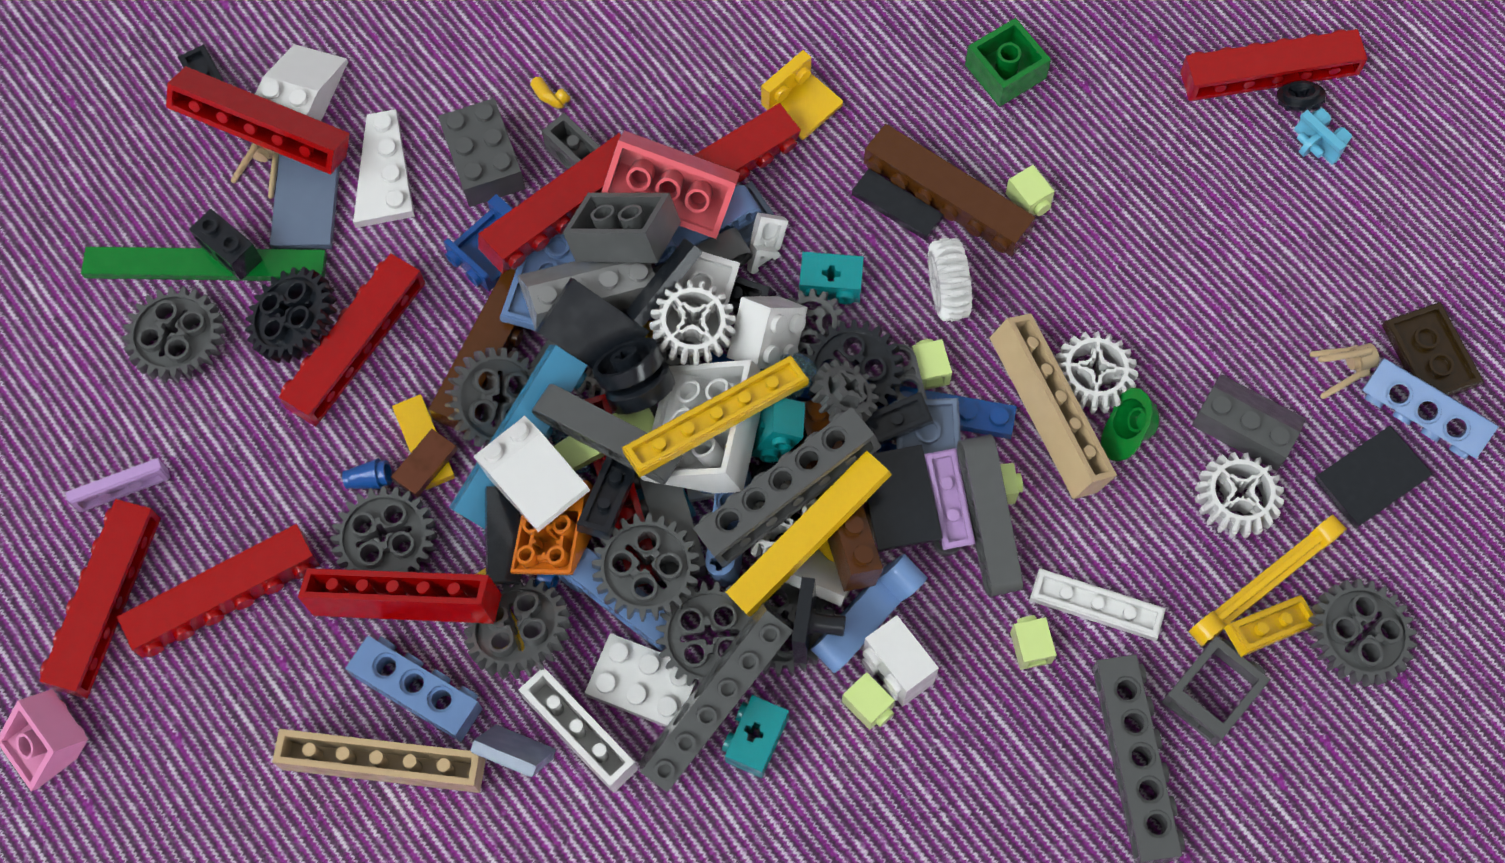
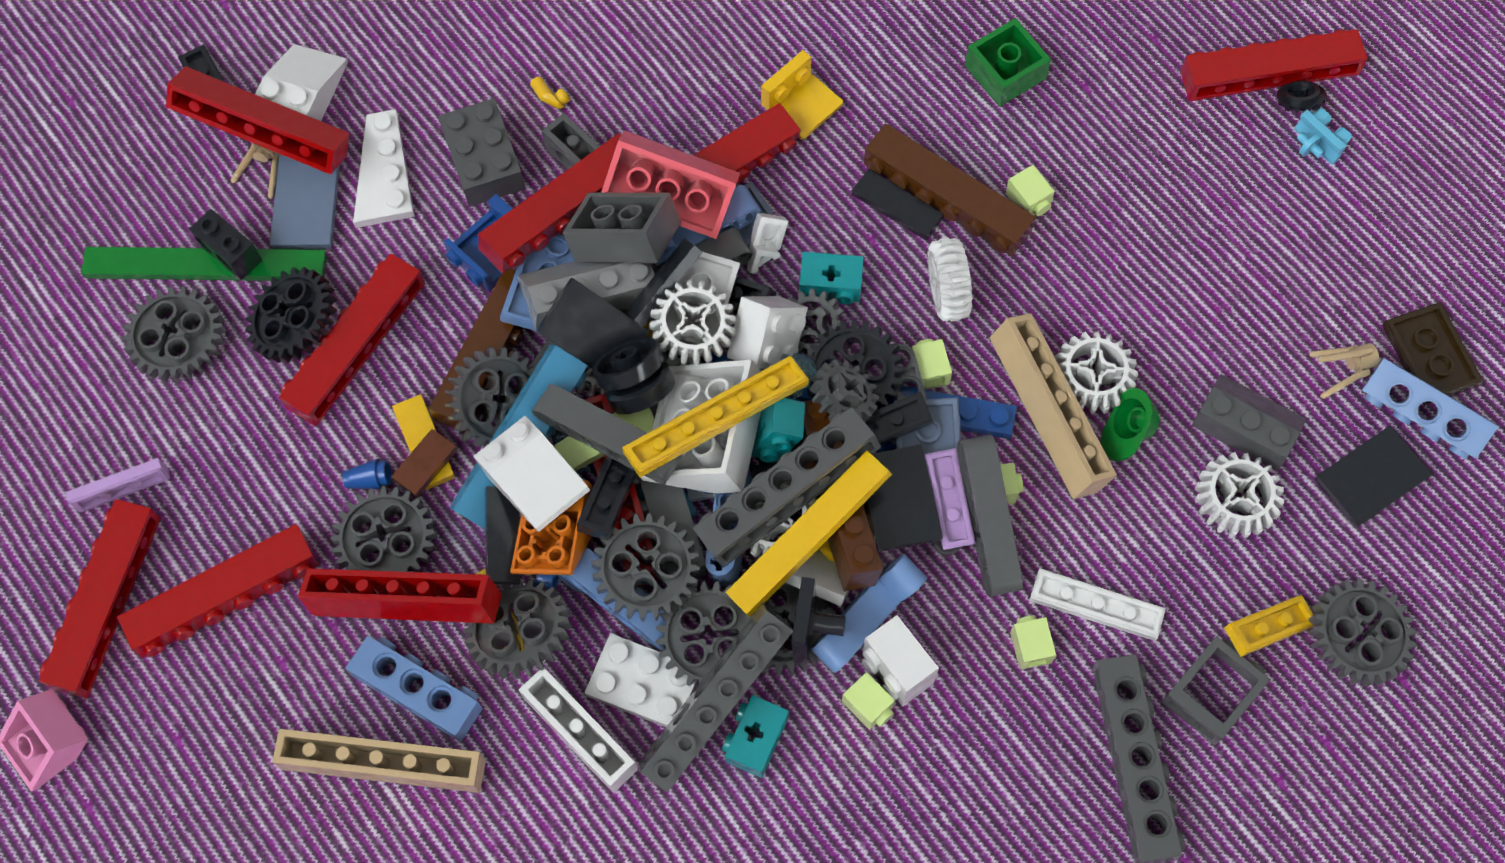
(513, 750): sand blue tile -> none
(1266, 581): yellow piece -> none

